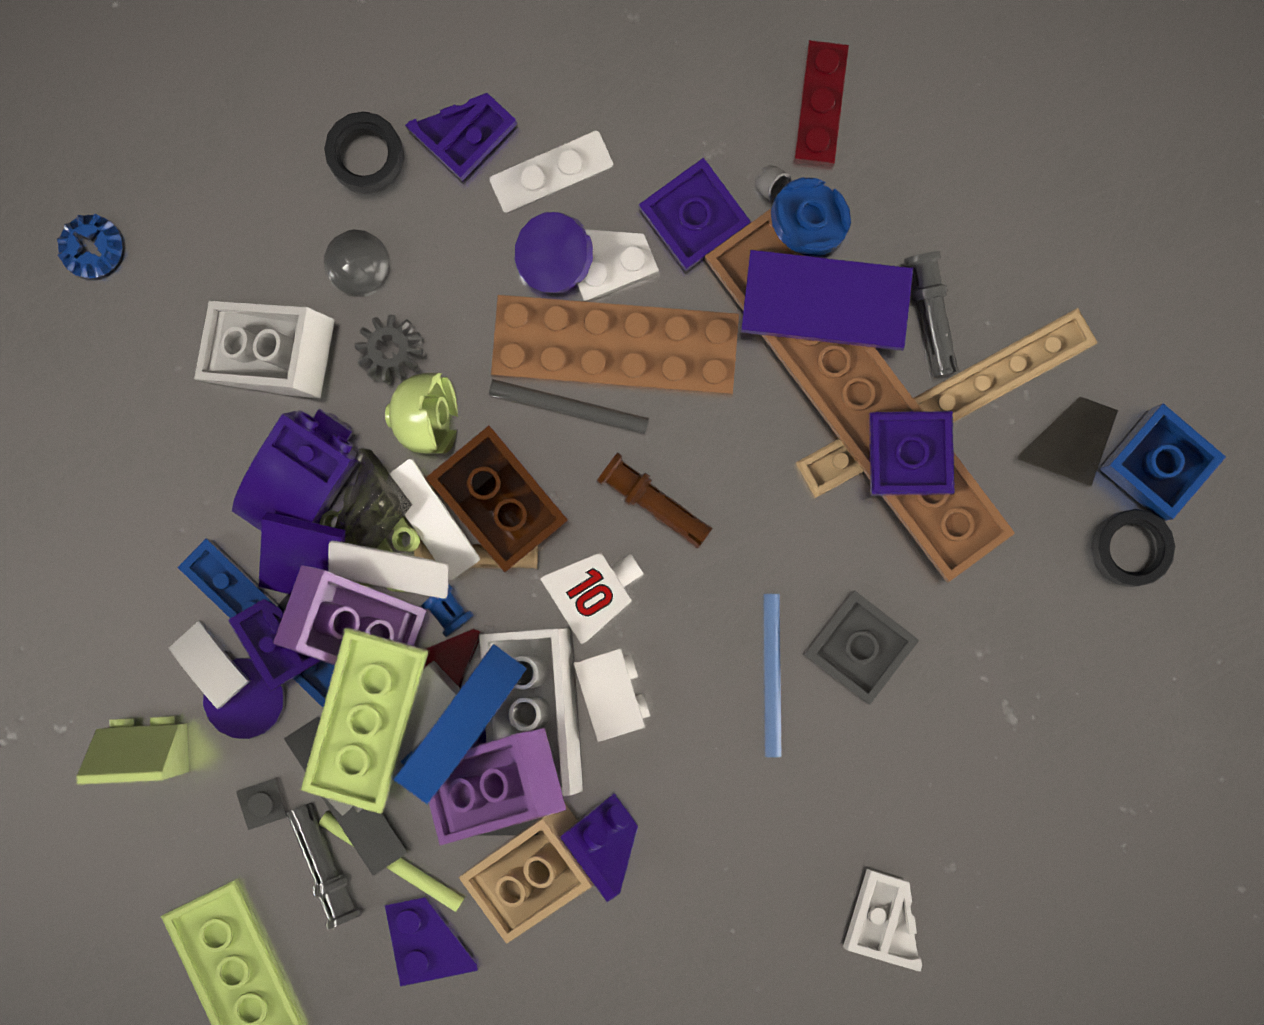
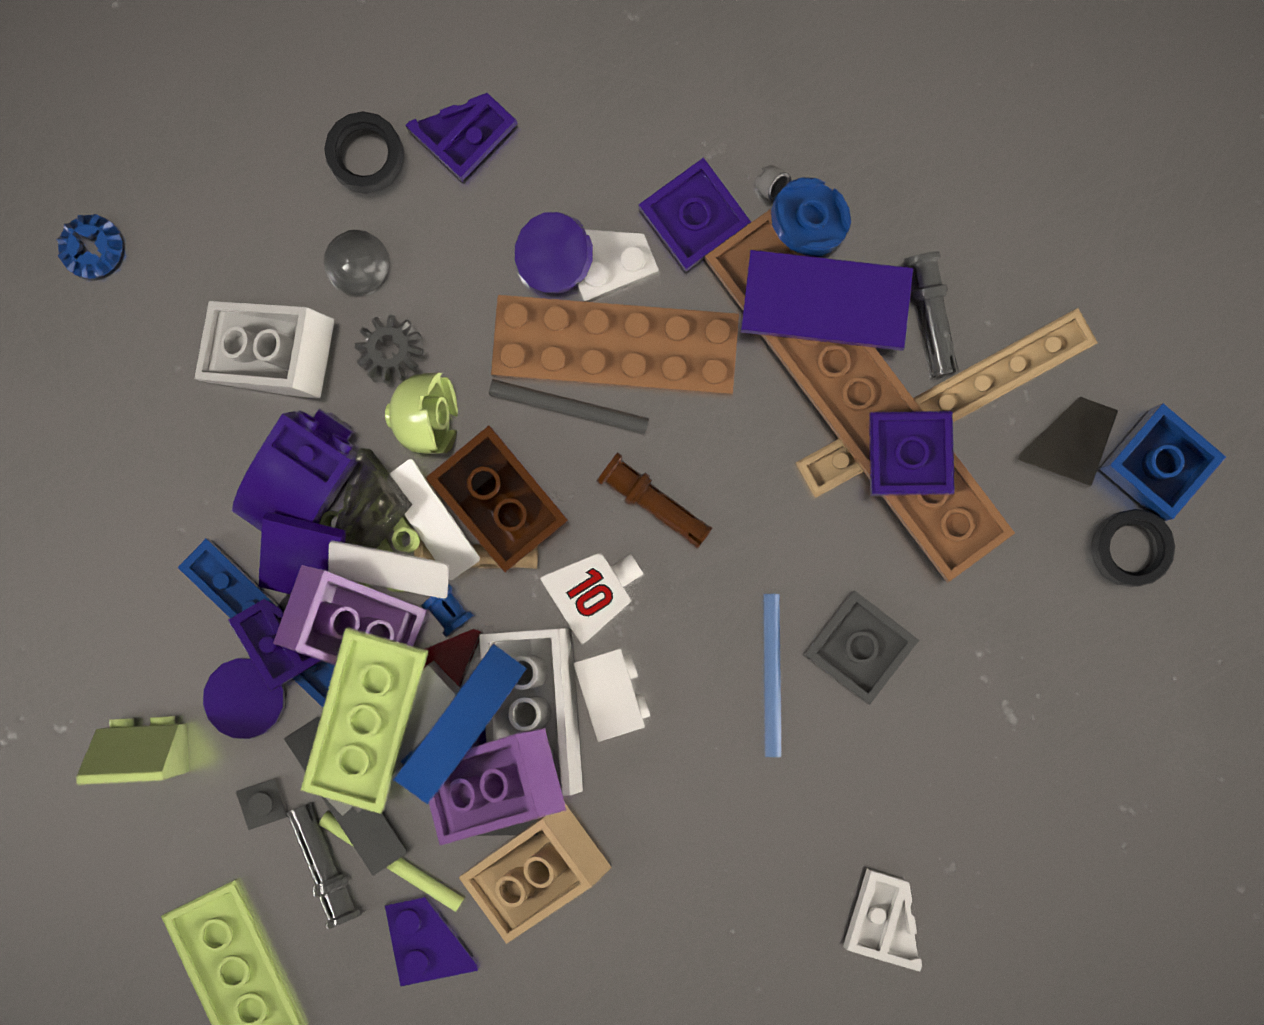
(208, 665): white slope -> none
(551, 171): white piece -> none
(603, 845): dark purple wing -> none
(821, 103): dark red plate -> none

